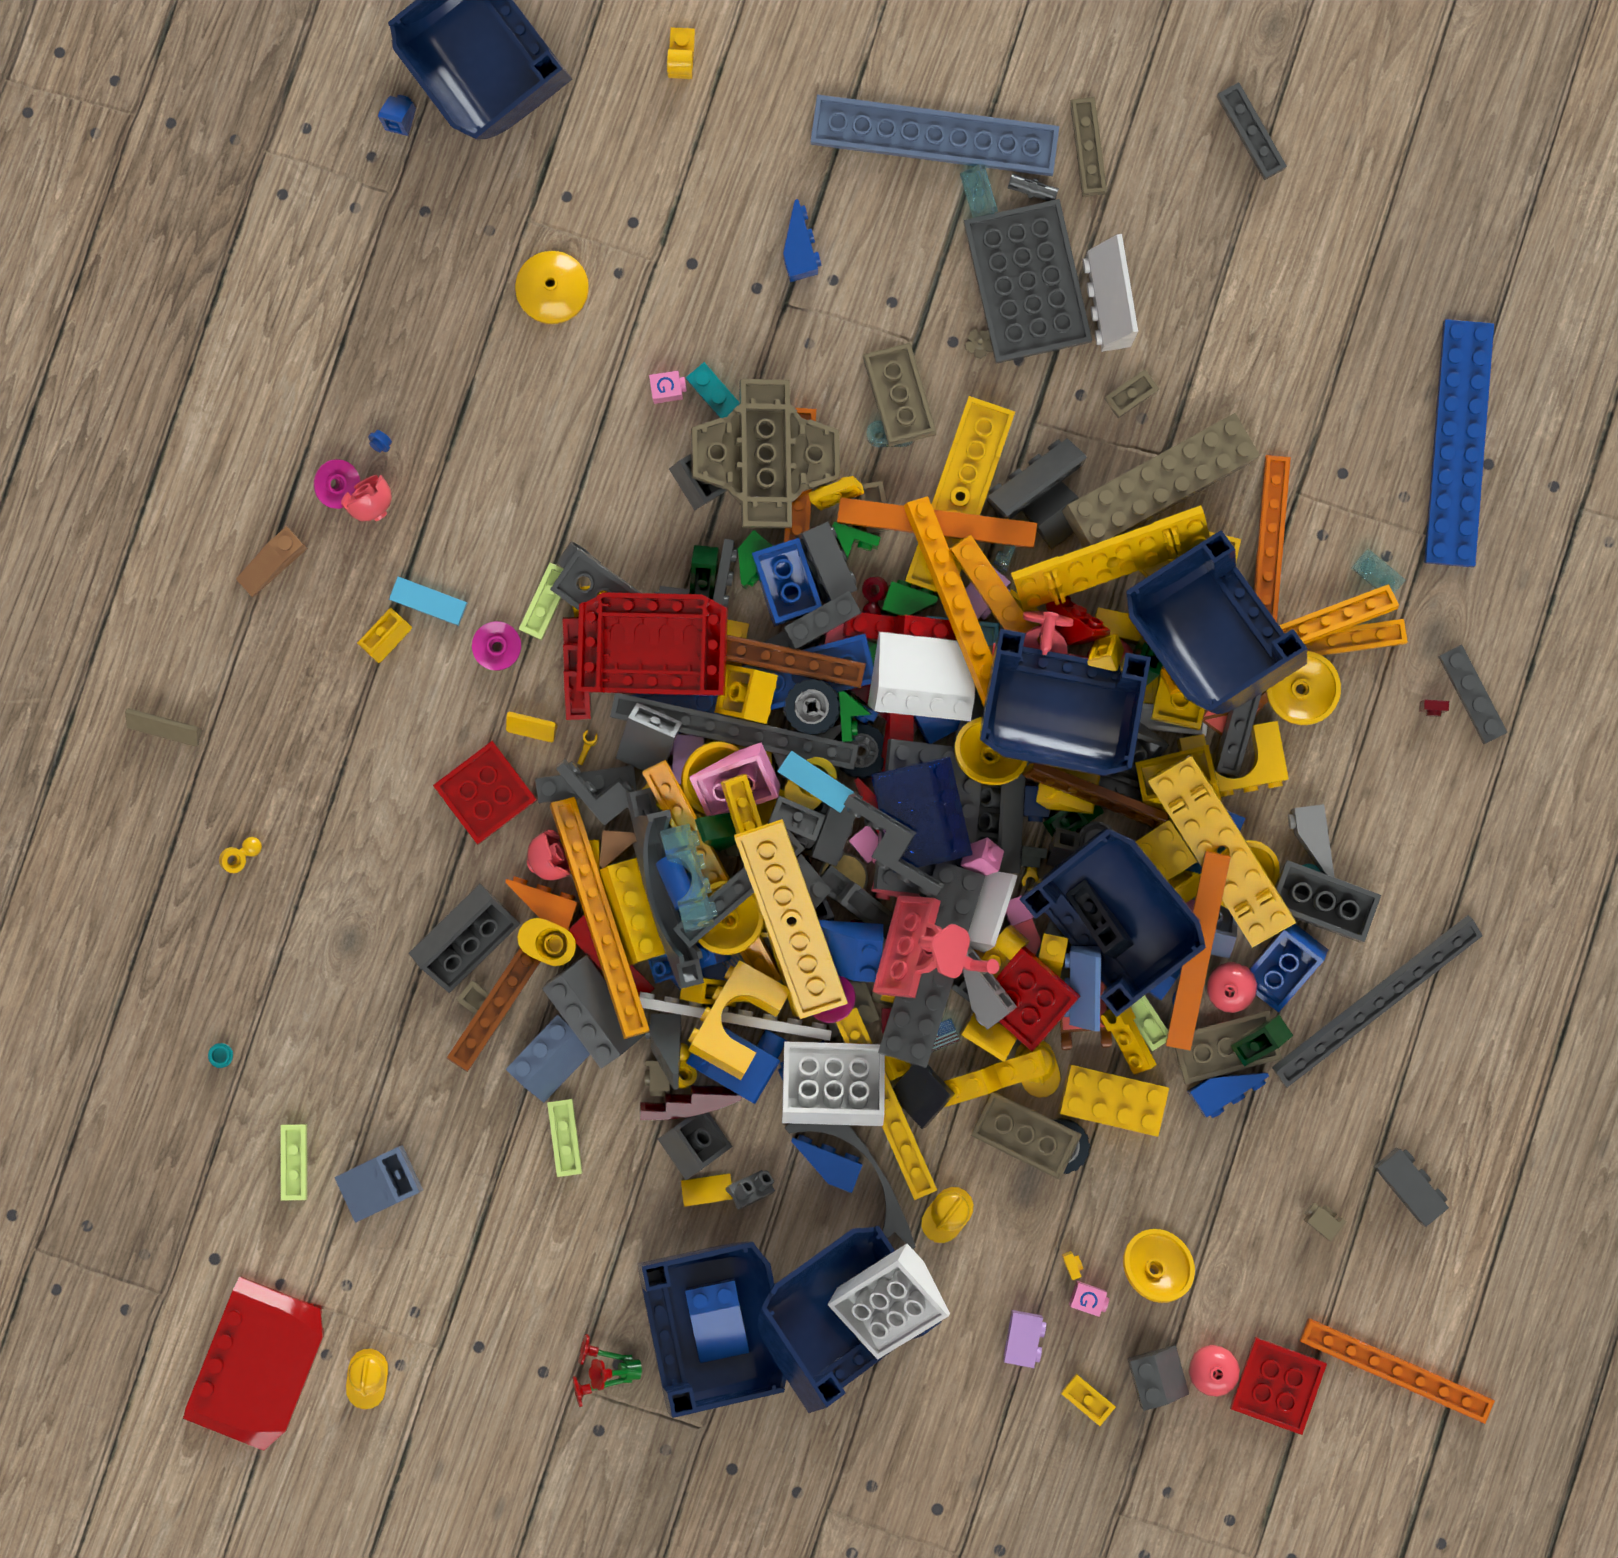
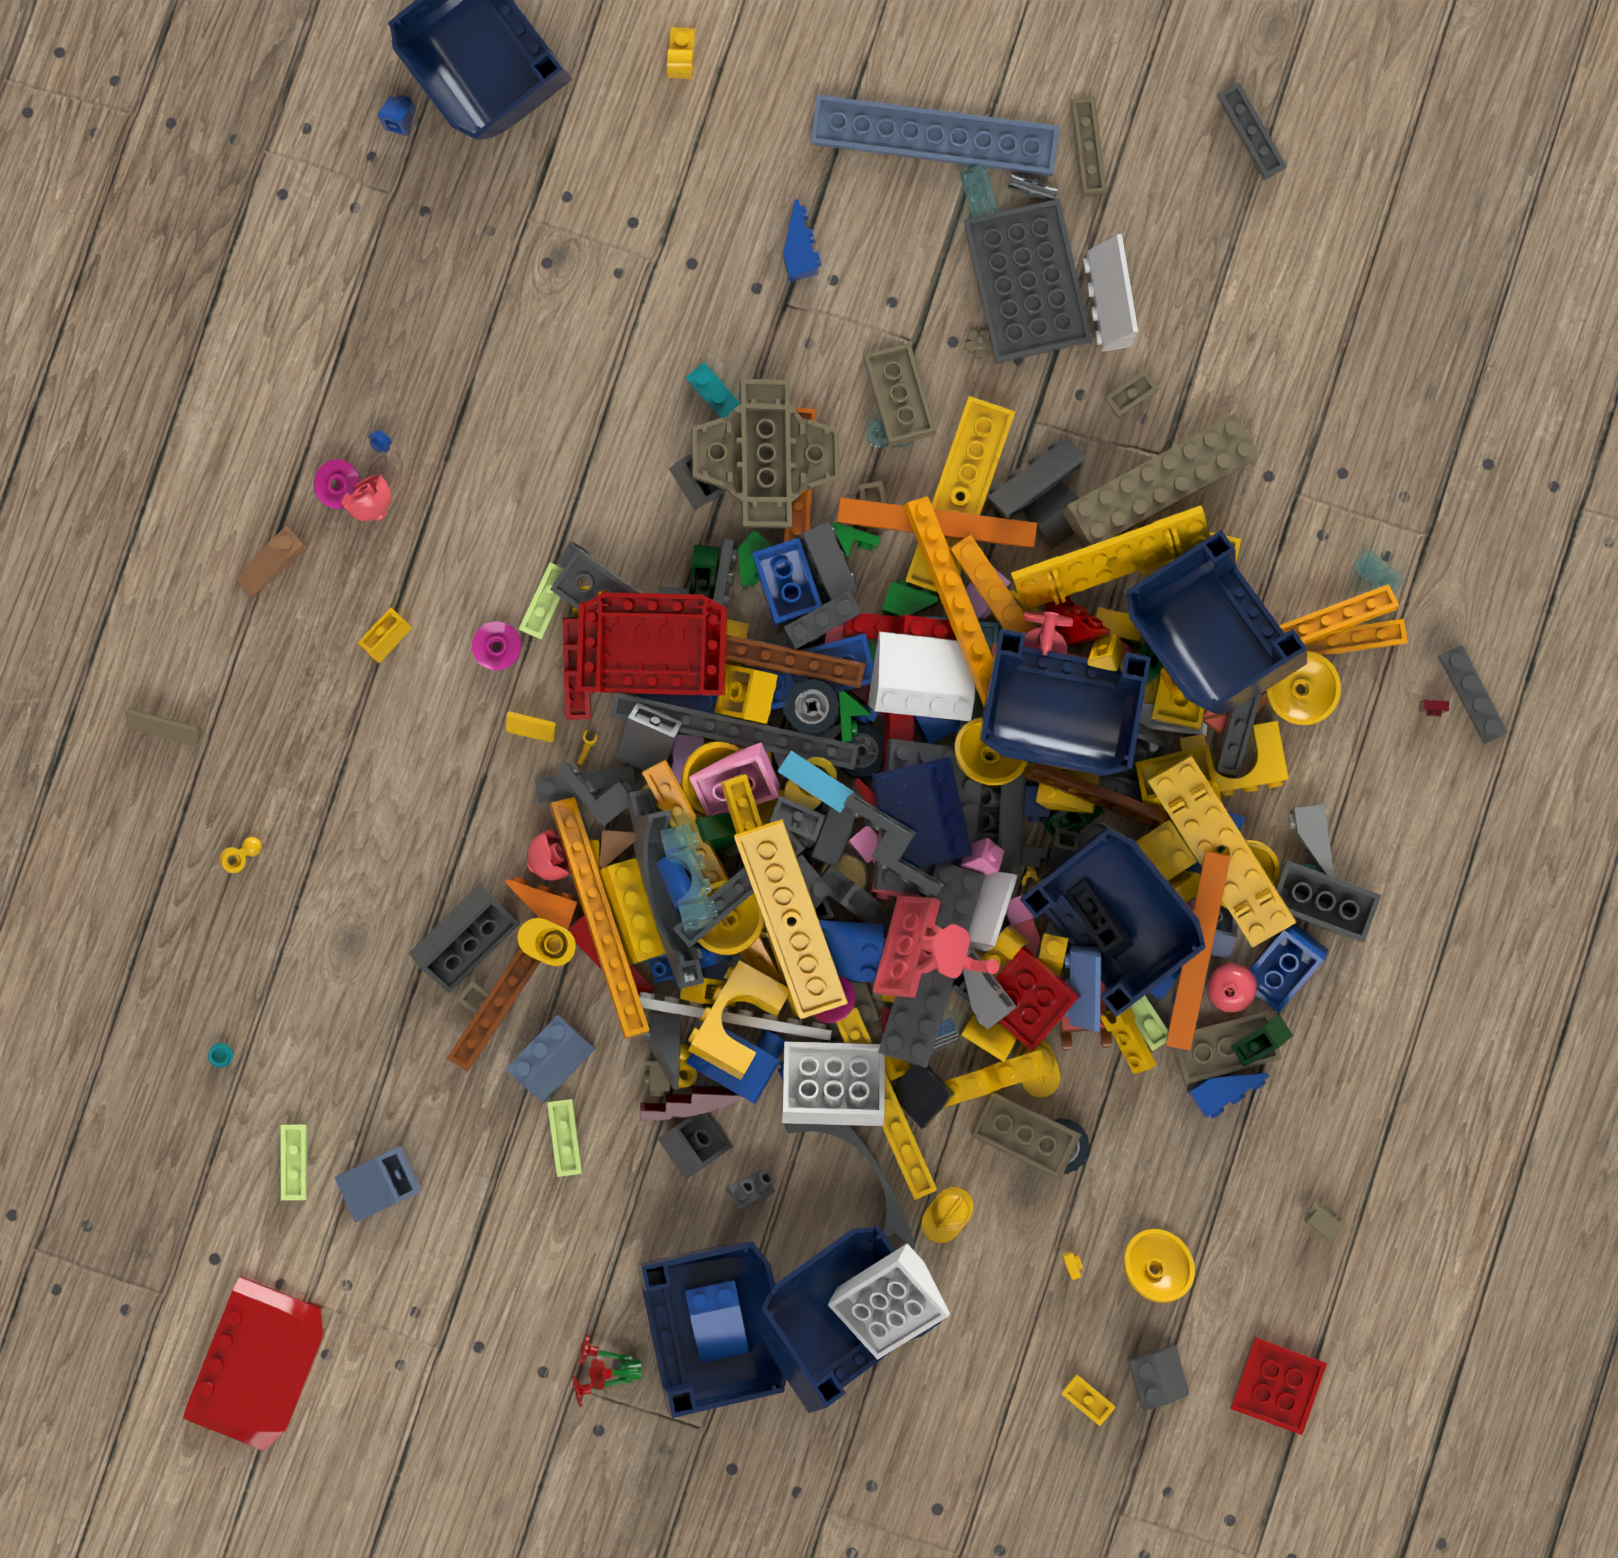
(367, 1379): yellow piece -> none
(428, 601): medium azure tile -> none
(485, 792): red plate -> none
(553, 303): yellow dish -> none
(587, 1007): dark grey slope -> none
(667, 387): bright pink brick -> none
(706, 1189): yellow slope -> none
(829, 495): yellow plate -> none
(834, 1168): blue slope -> none
(870, 593): dark red plate -> none
(1003, 558): clear light blue plate -> none
(1023, 1339): lavender brick -> none
(1089, 1299): bright pink brick -> none
(1113, 1100): yellow brick -> none
(1209, 1360): coral cylinder -> none
(1271, 531): orange tile -> none
(1377, 1001): dark grey plate -> none
(1396, 1370): orange tile -> none
(1412, 1186): dark grey brick -> none
(1459, 443): blue plate -> none

